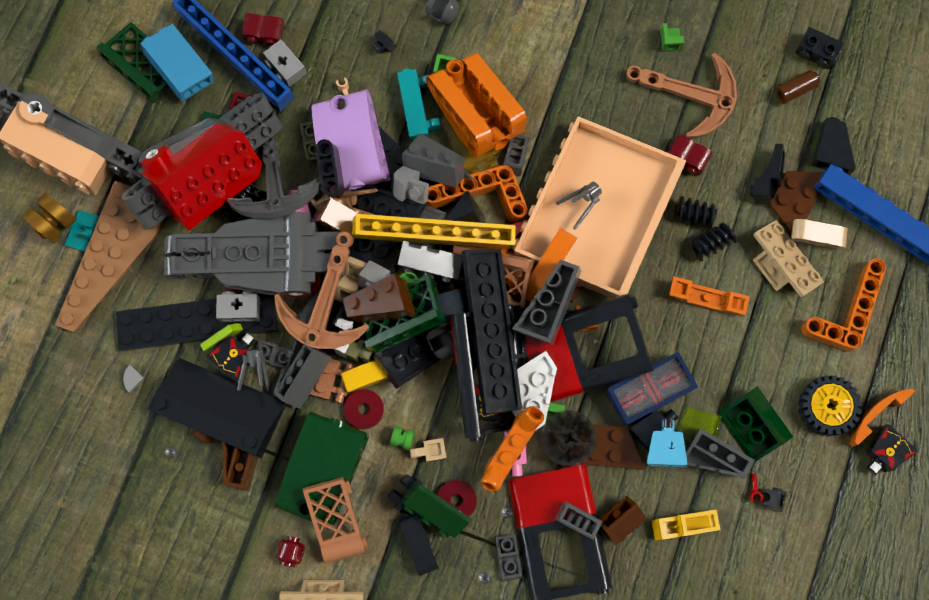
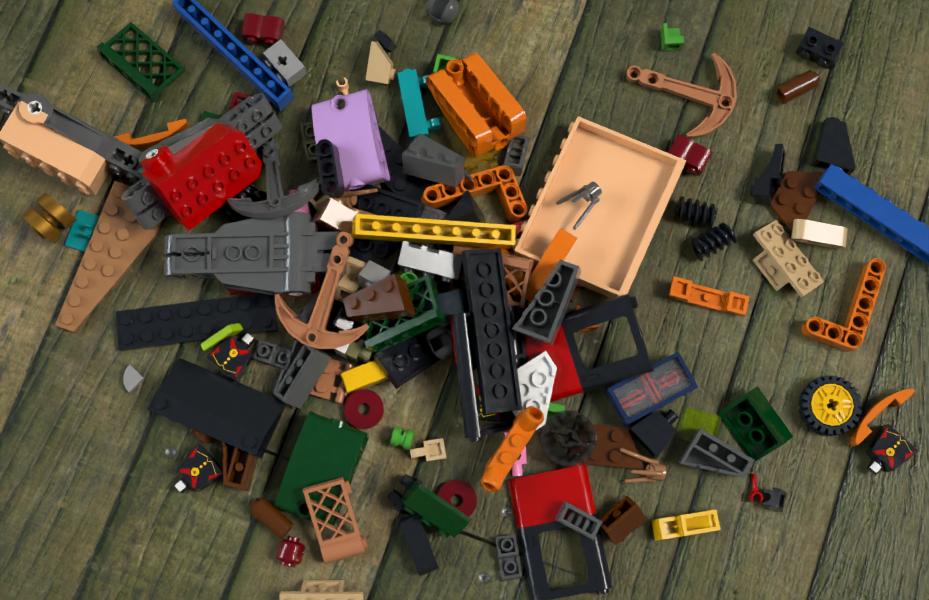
(147, 141): none -> orange slope
(177, 62): dark azure brick -> none
(198, 470): none -> black torso
(247, 312): light grey brick -> none
(255, 359): dark grey plant -> none
(271, 517): none -> reddish brown brick
(379, 65): none -> tan slope
(408, 186): light grey brick -> none
(653, 471): none -> medium nougat plant
(667, 447): medium azure torso -> none

